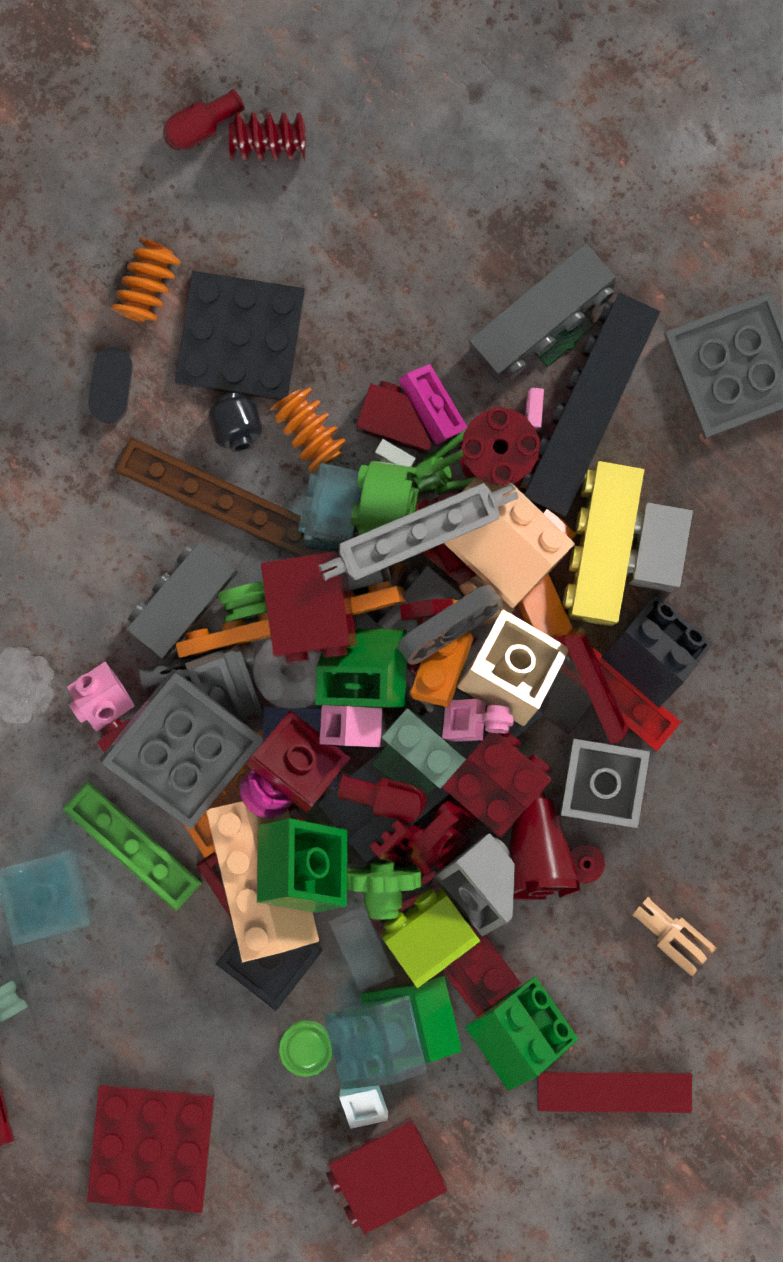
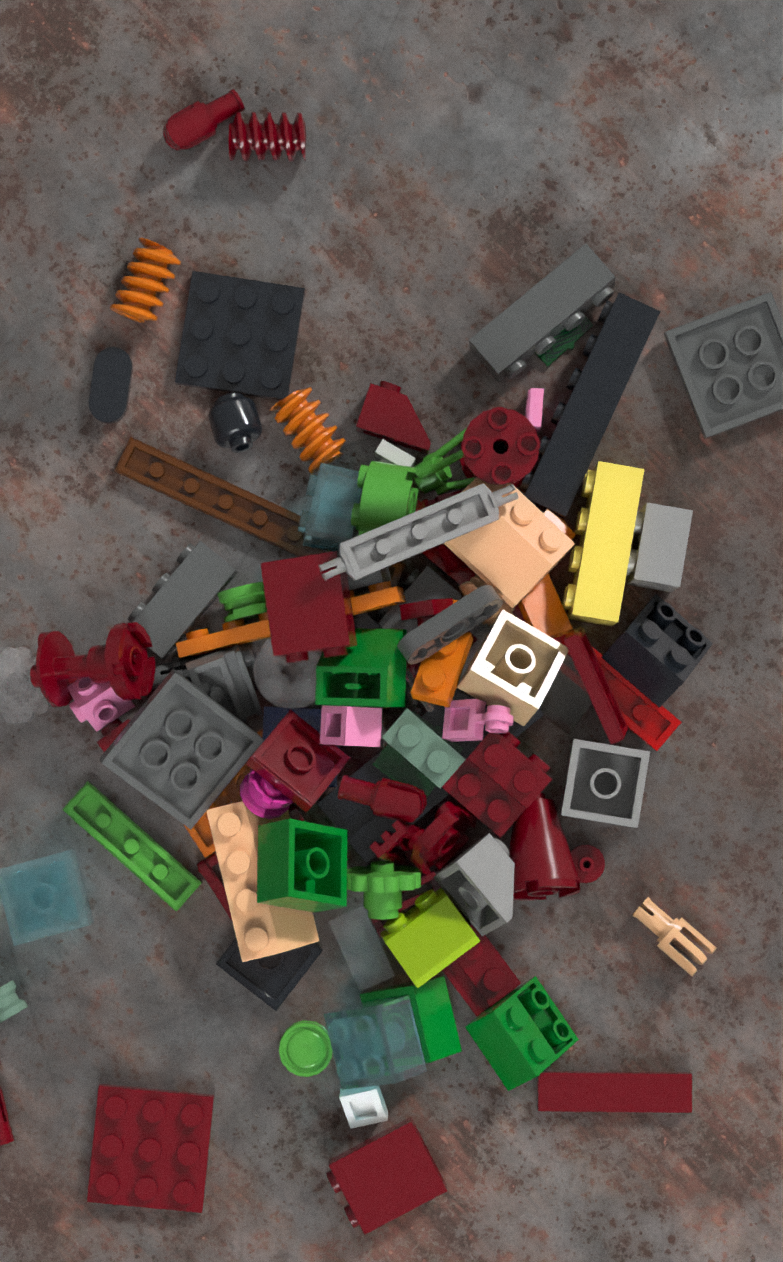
(118, 662): none -> dark red piece
(432, 404): dark pink plate -> none

